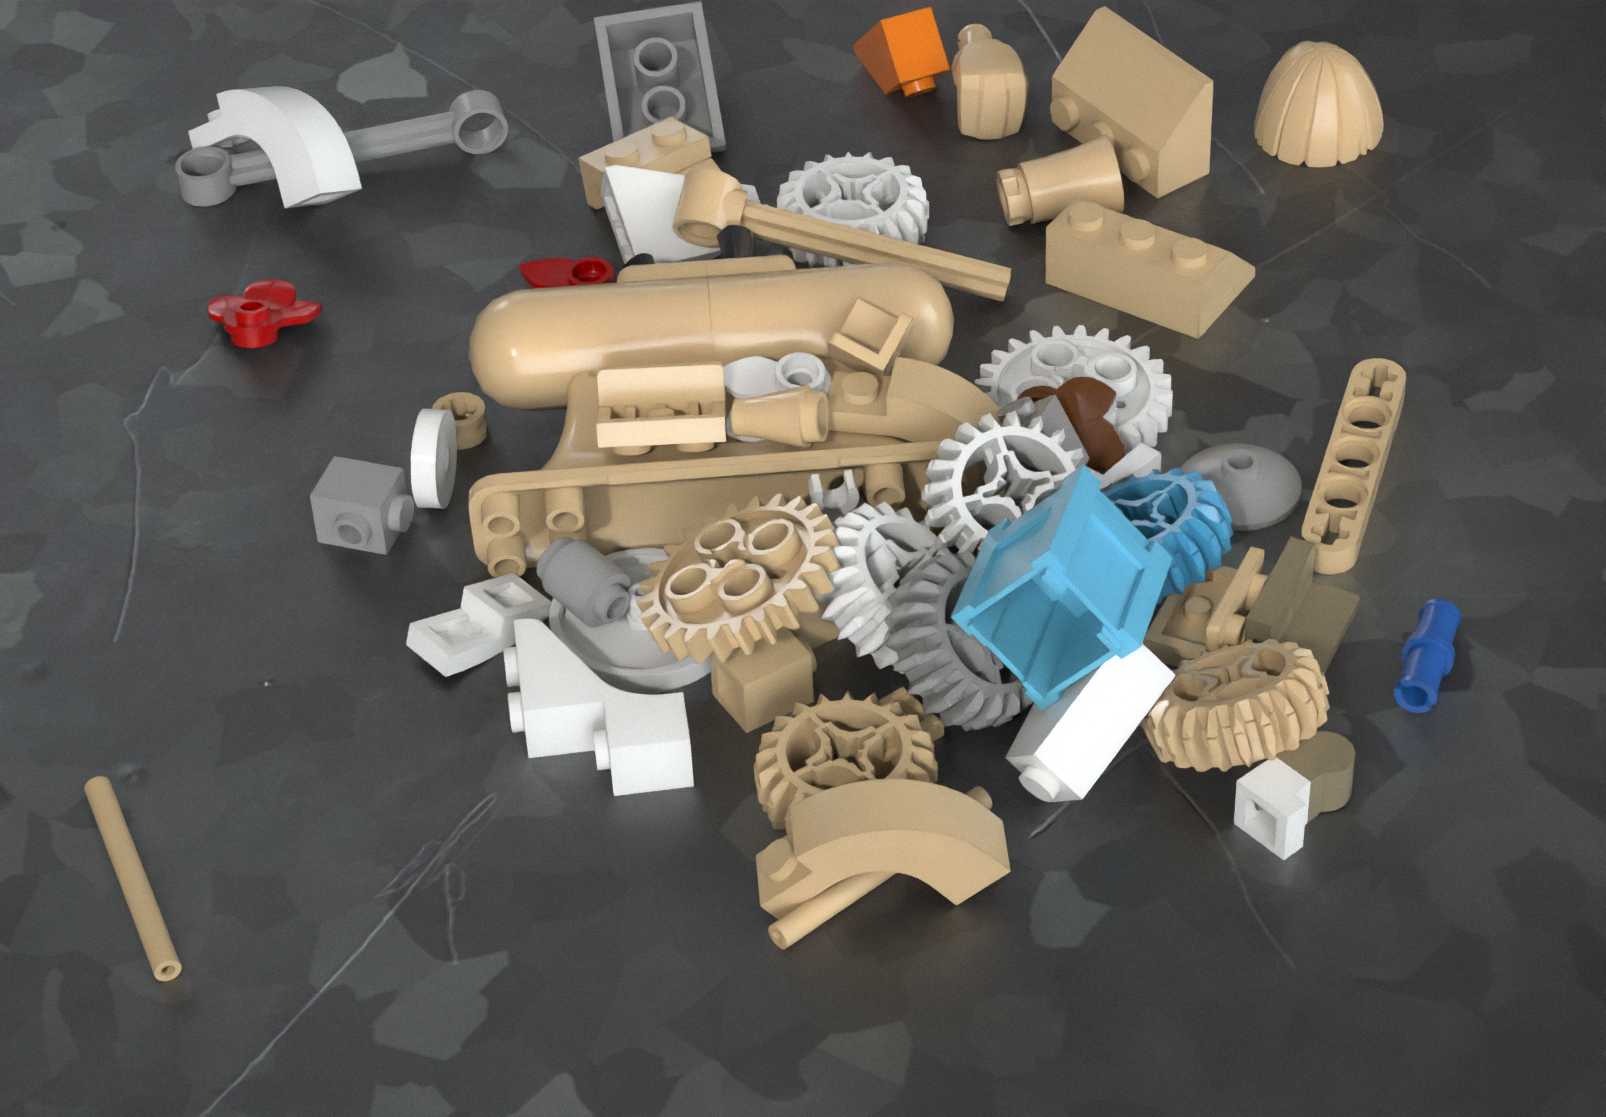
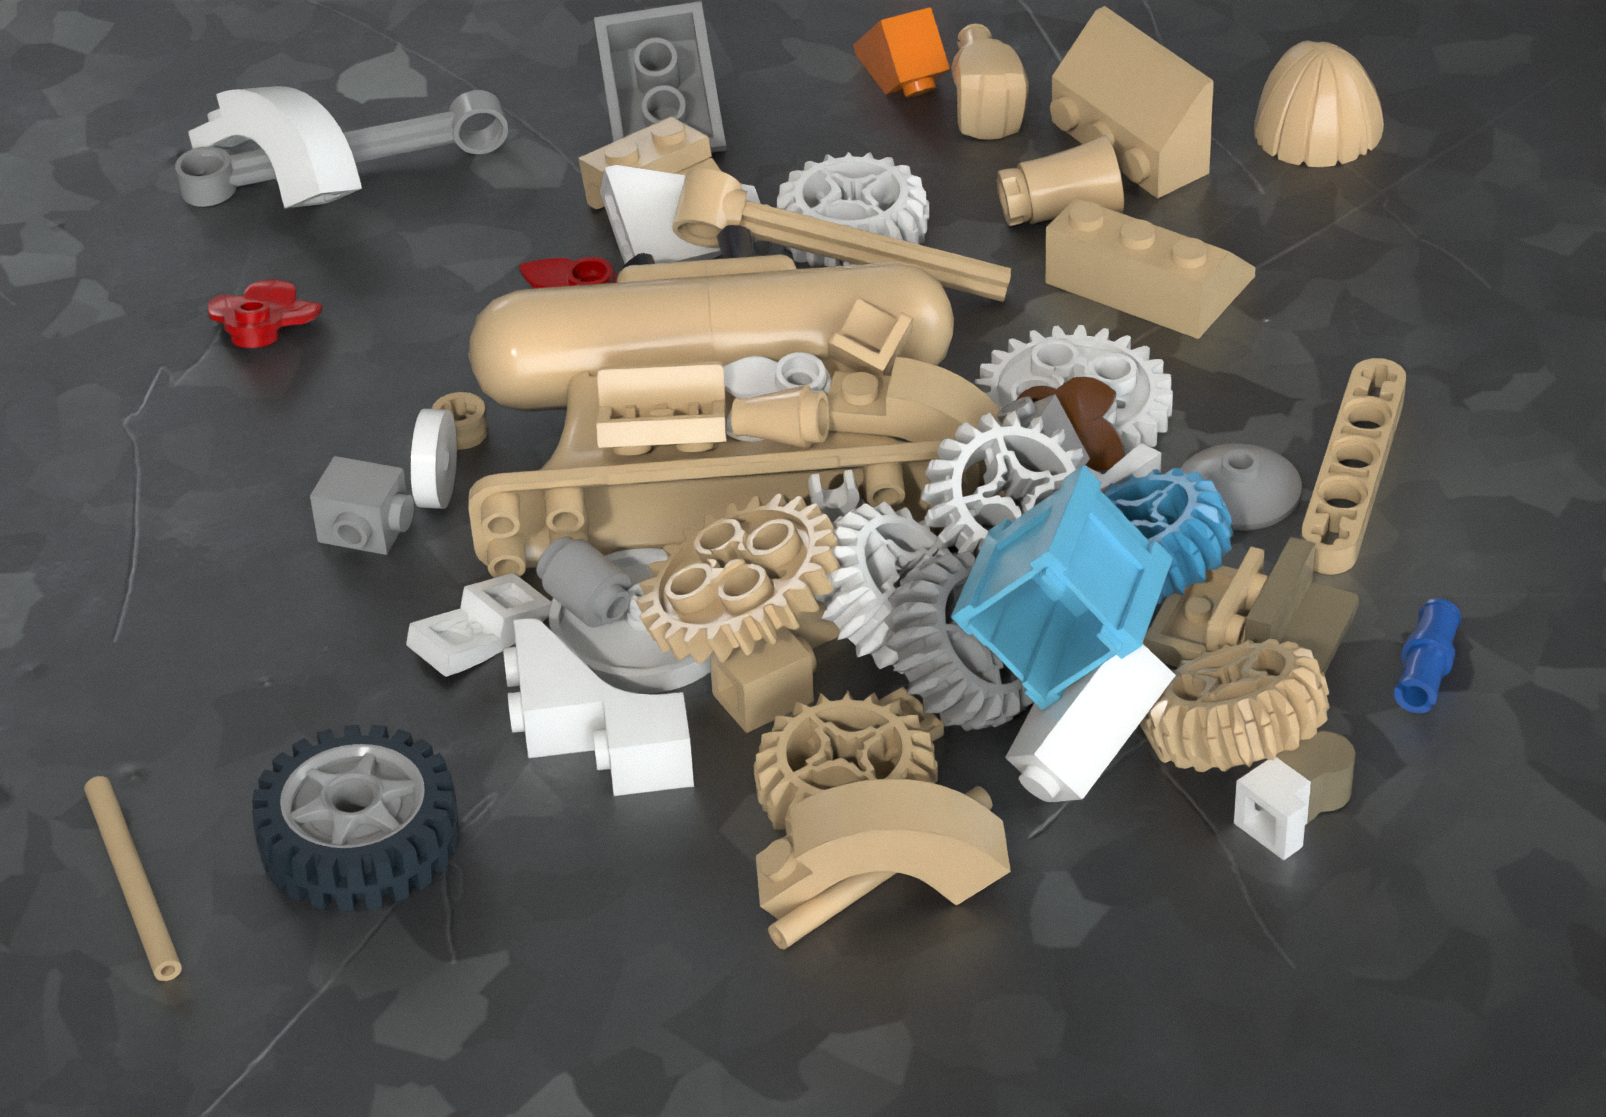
(355, 817): none -> black wheel

